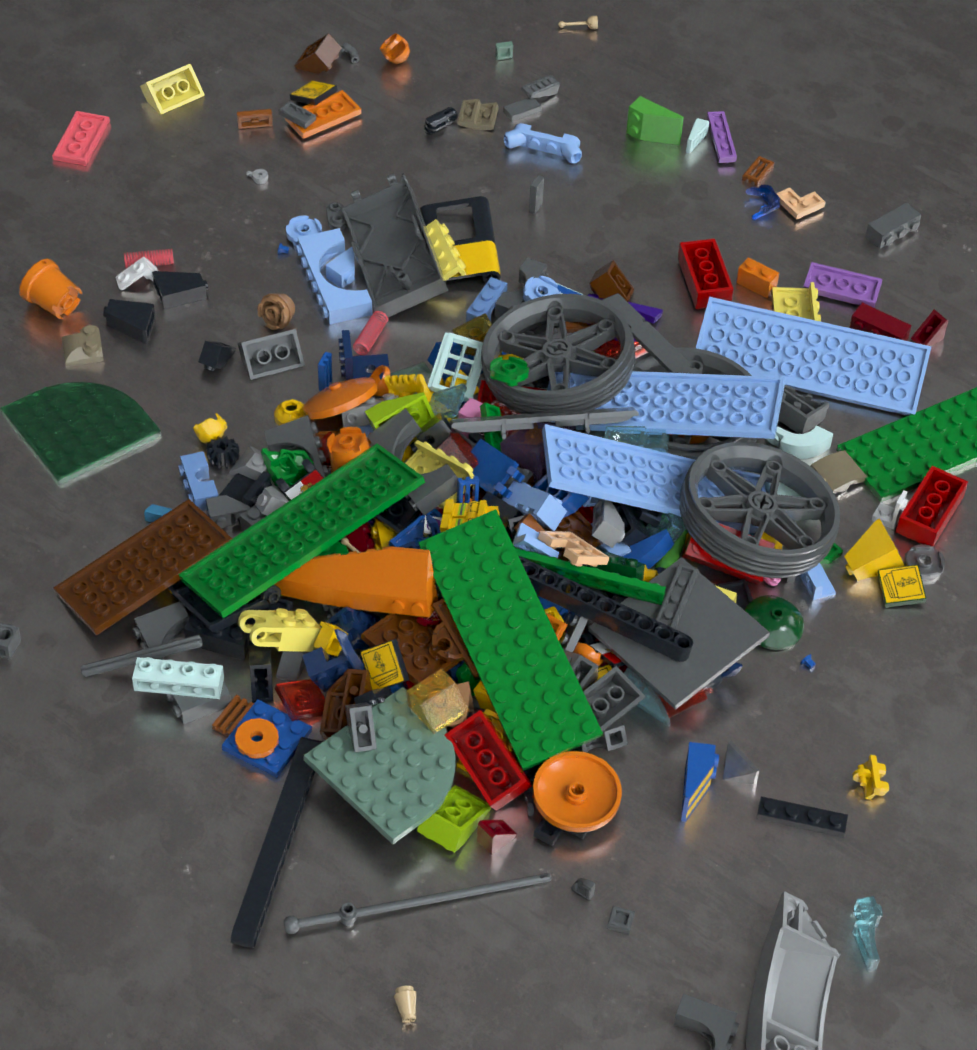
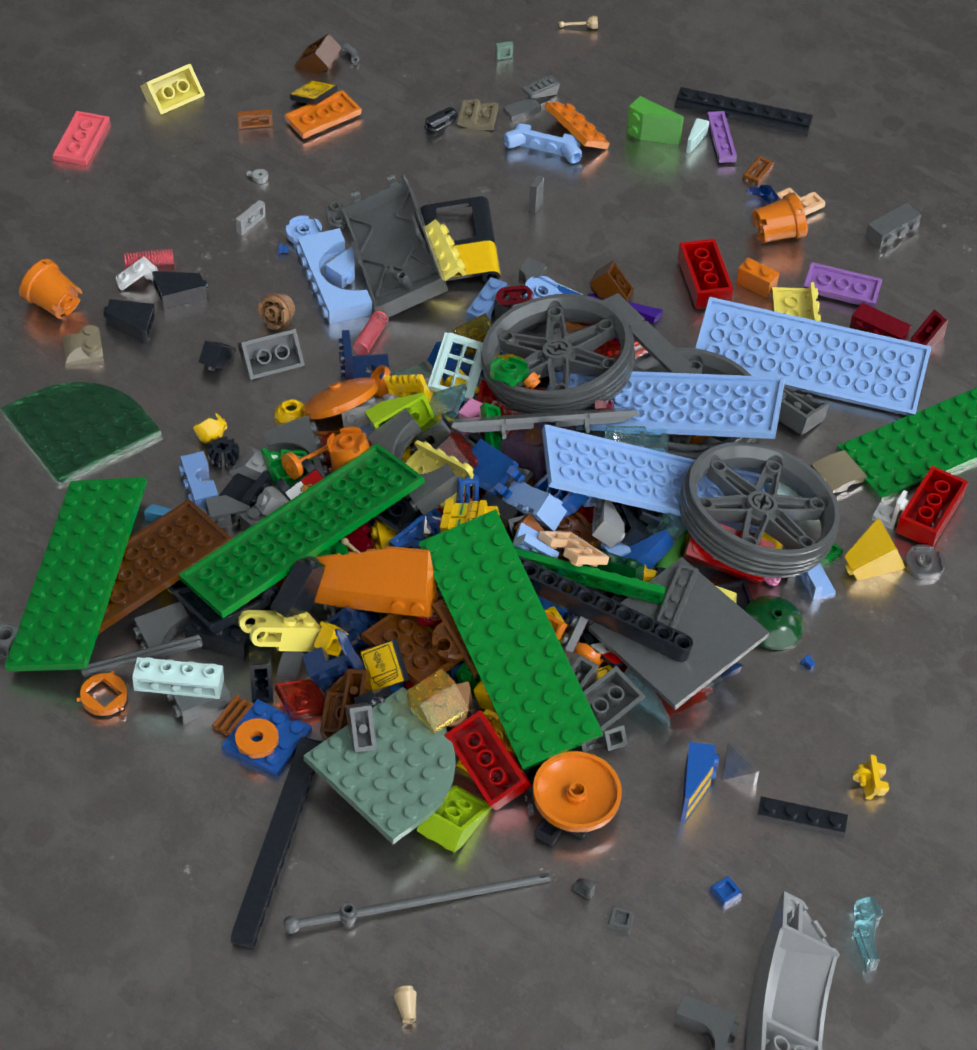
(76, 575): none -> green plate
(94, 706): none -> orange piece
(250, 217): none -> light grey plate
(293, 464): none -> orange piece
(297, 114): dark grey plate -> none
(299, 588): none -> black slope
(325, 371): blue tile -> none
(395, 49): orange helmet -> none
(494, 834): slope -> none
(515, 295): none -> dark red plate
(532, 381): none -> orange plate
(577, 125): none -> orange plate
(603, 404): none -> tile
(726, 891): none -> blue tile
(744, 111): none -> black plate
(780, 220): none -> orange piece
(803, 445): light aqua arch -> none
(901, 586): yellow tile -> none

